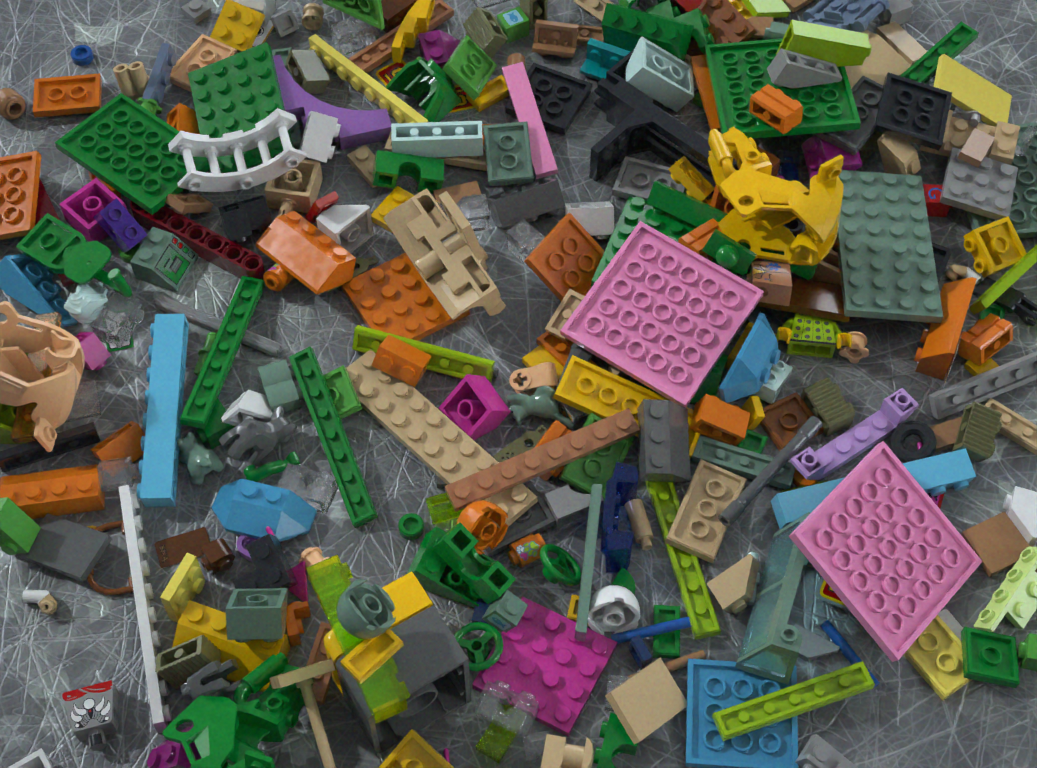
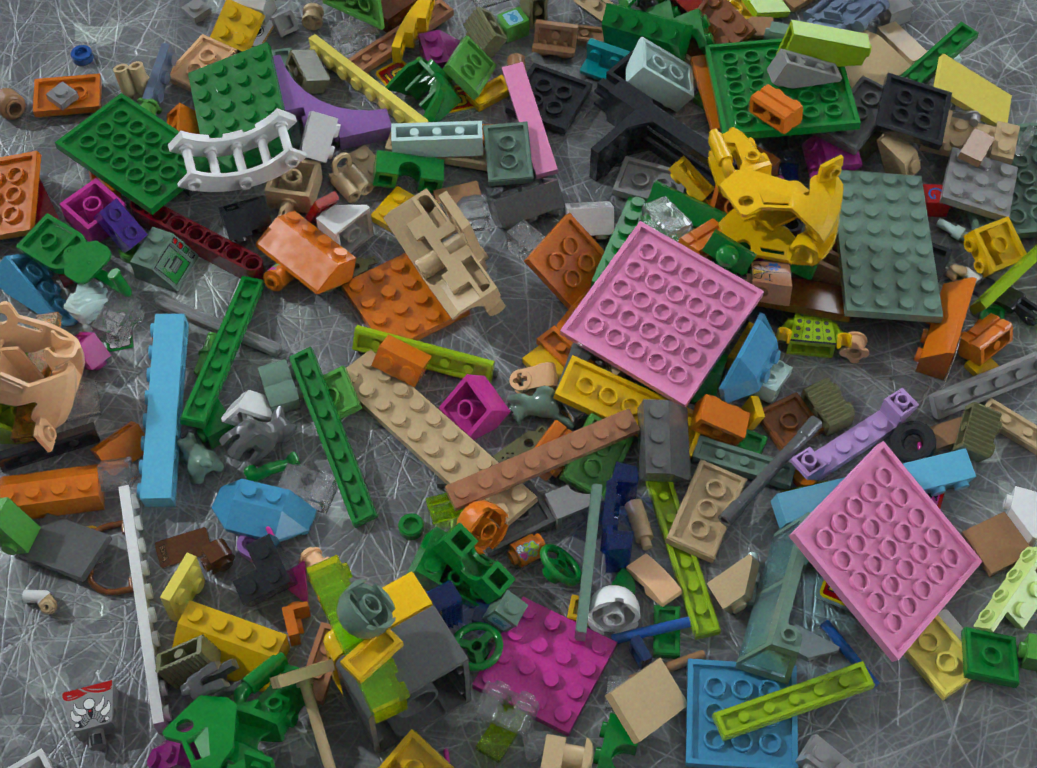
(62, 95): none -> light grey plate
(188, 203): medium nougat plate -> none
(257, 614): sand green slope -> none
(349, 179): none -> tan piece
(448, 603): none -> clear blue brick
(563, 313): tan plate -> none
(655, 579): none -> light nougat slope
(666, 218): none -> clear brick
(956, 232): none -> light aqua bar

